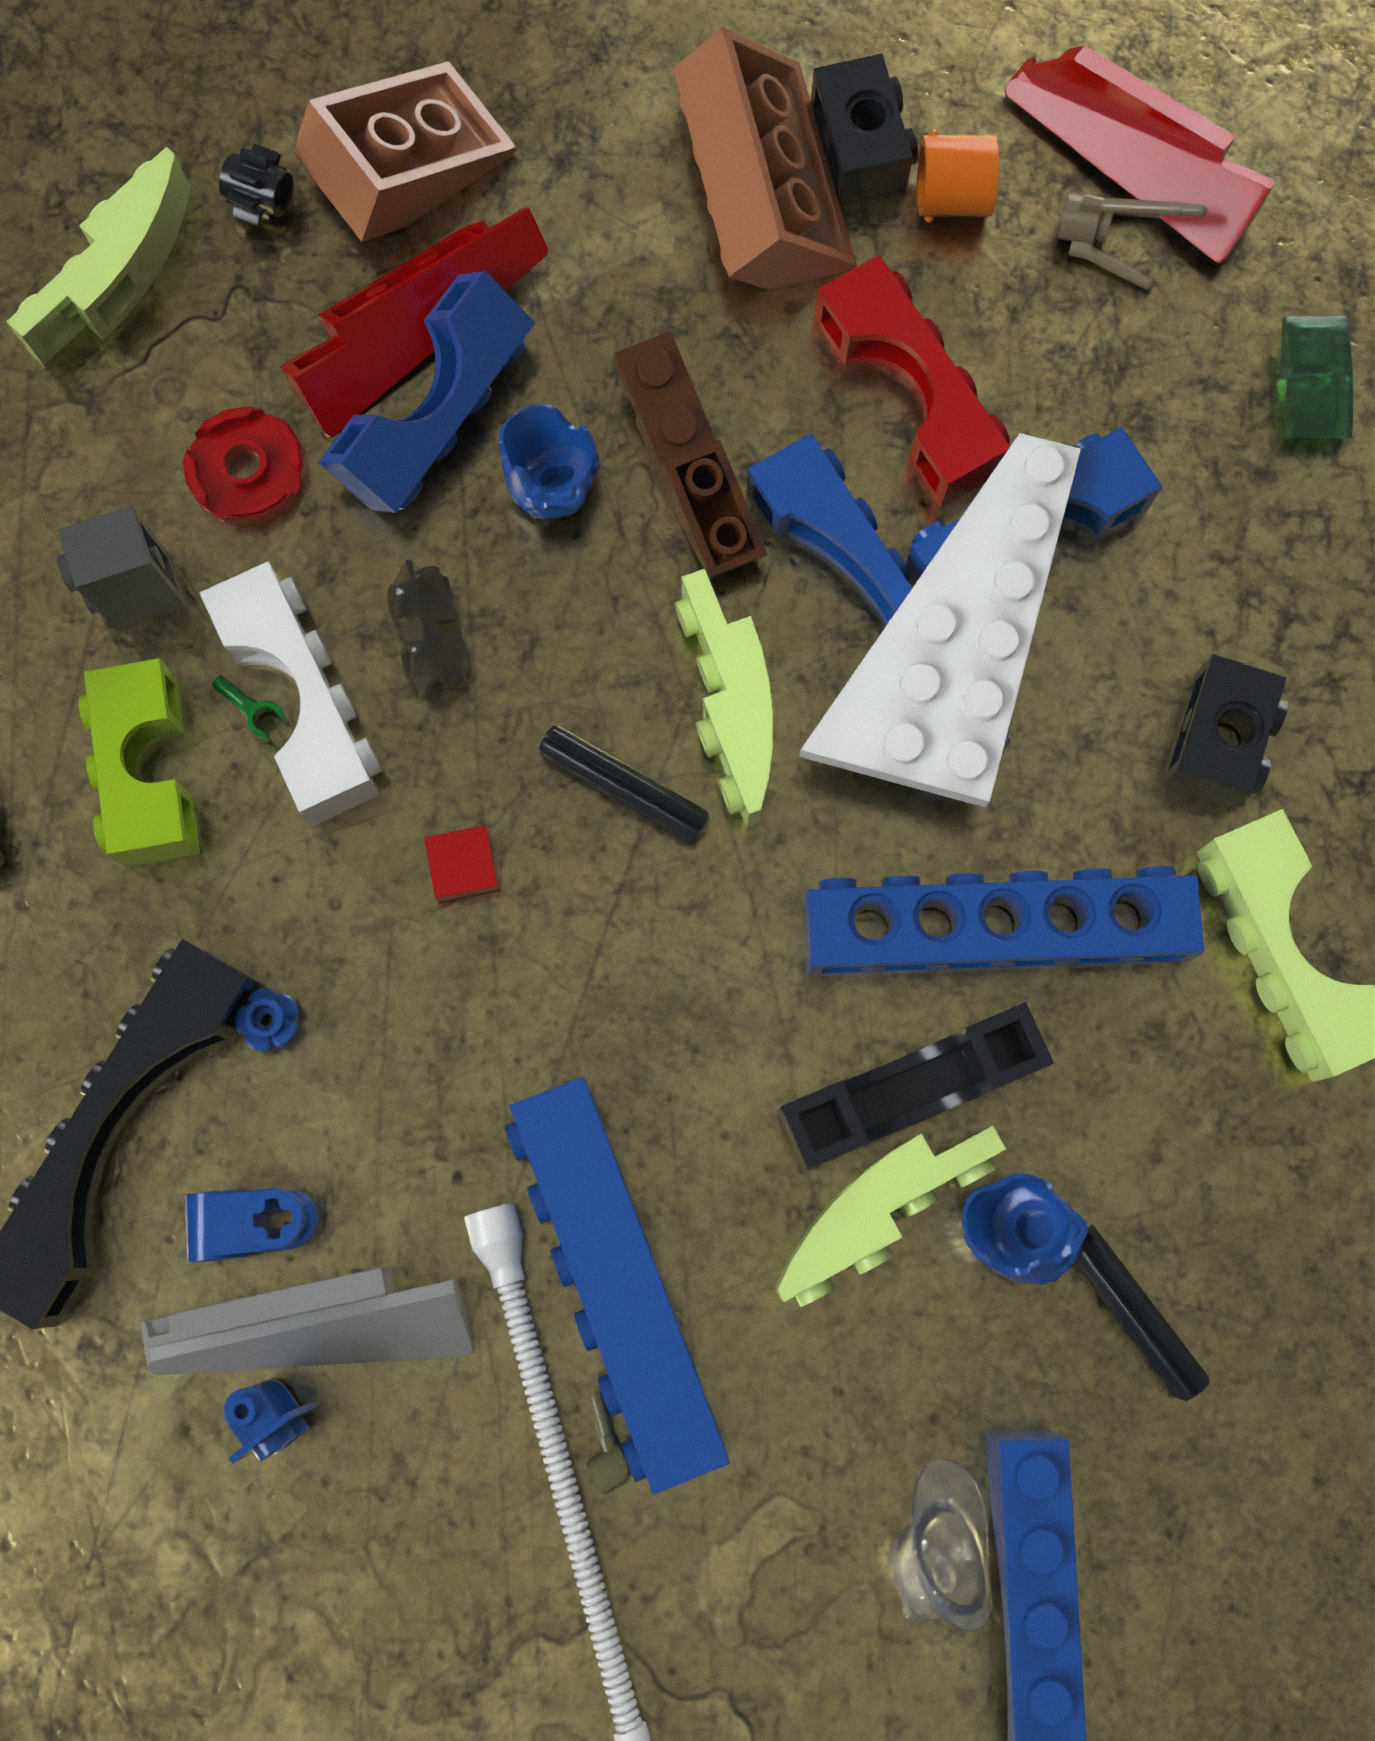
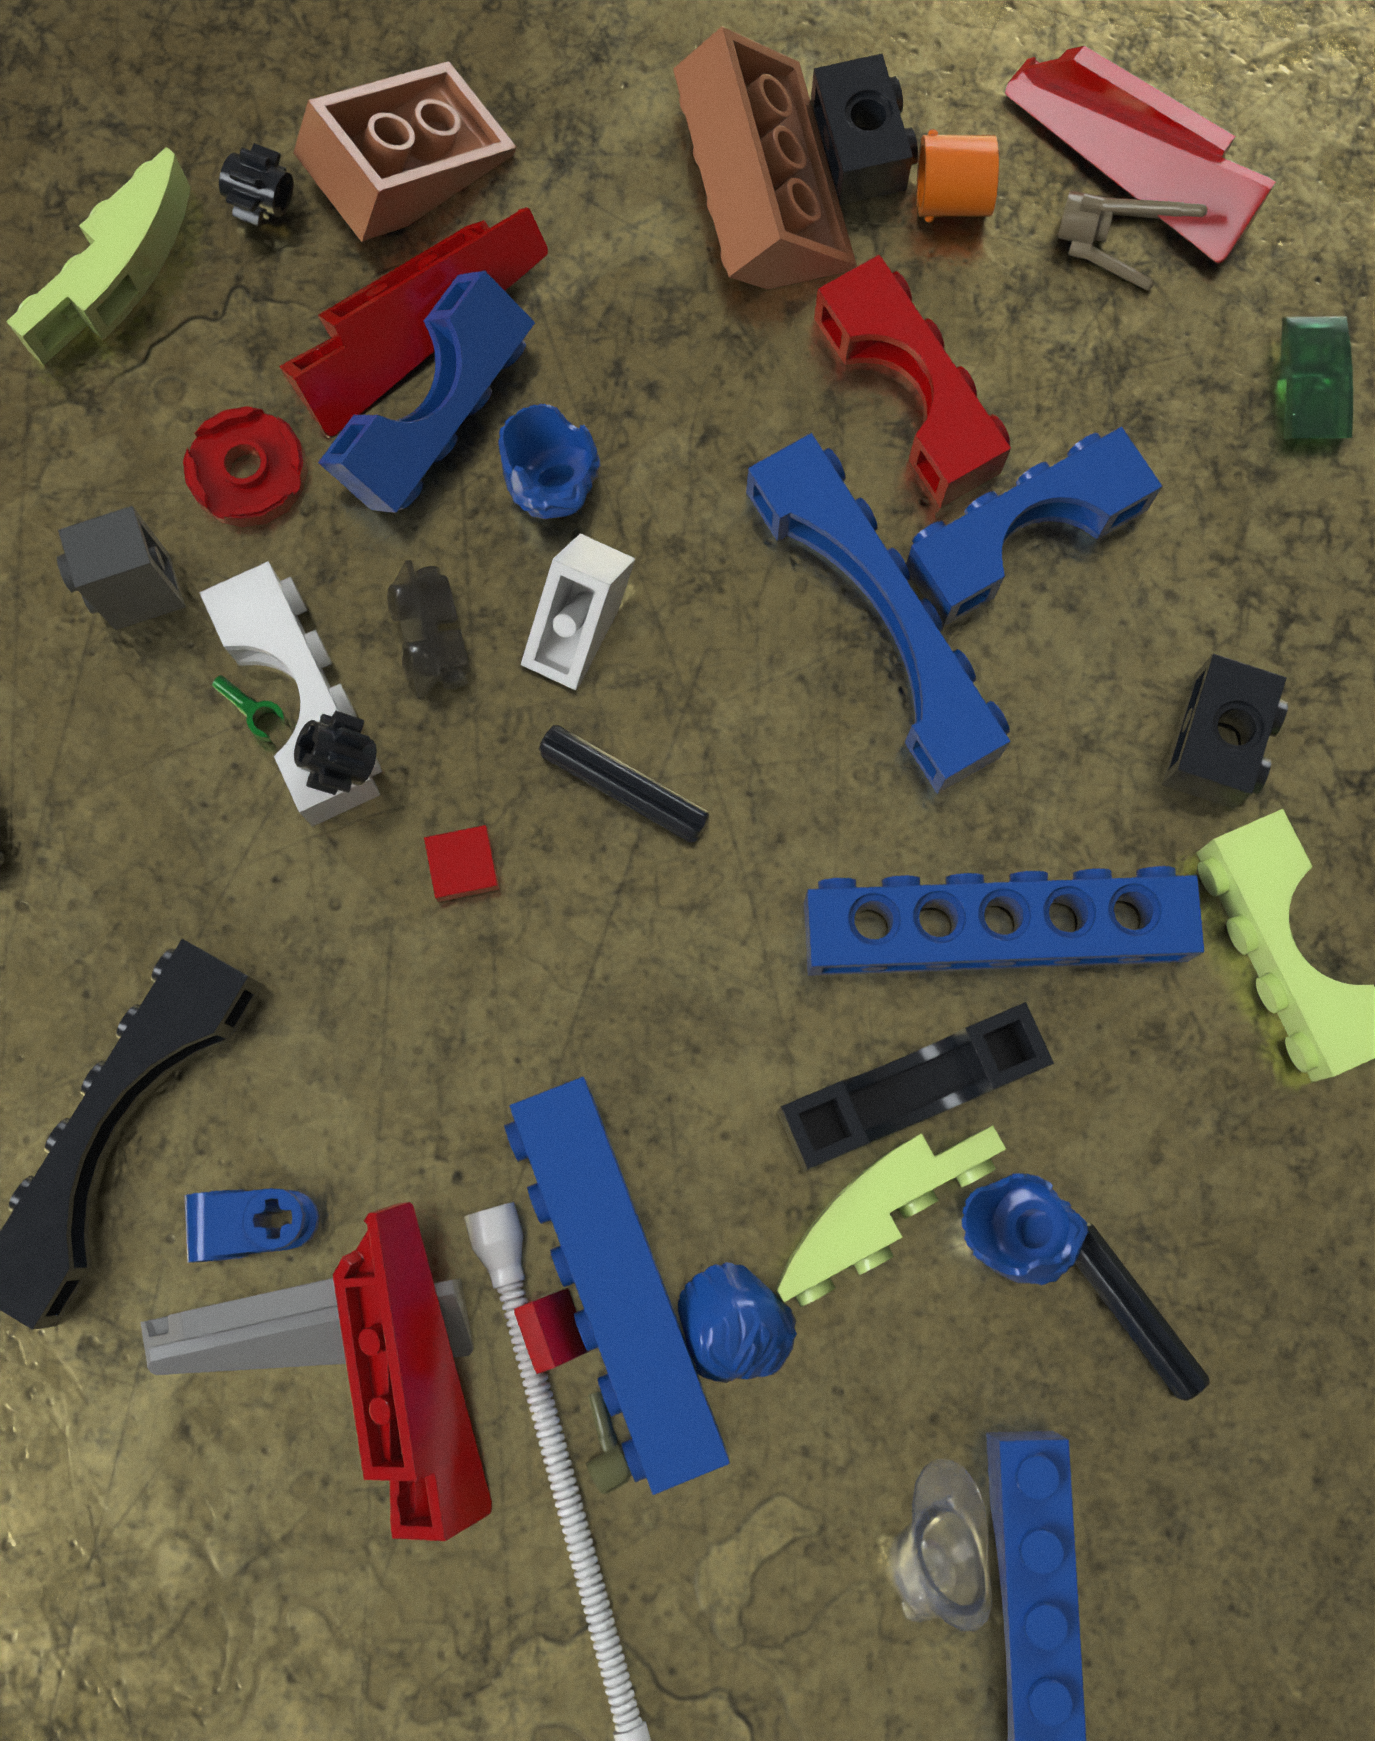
(127, 713): lime arch -> none
(265, 1419): blue hinge -> none
(284, 1023): blue plate -> none
(335, 753): none -> black gear
(407, 1383): none -> red wedge
(550, 1330): none -> red tile
(576, 609): none -> white slope
(688, 456): reddish brown slope -> none
(735, 1324): none -> blue hair
(740, 716): yellowish green slope -> none
(948, 666): white wing -> none

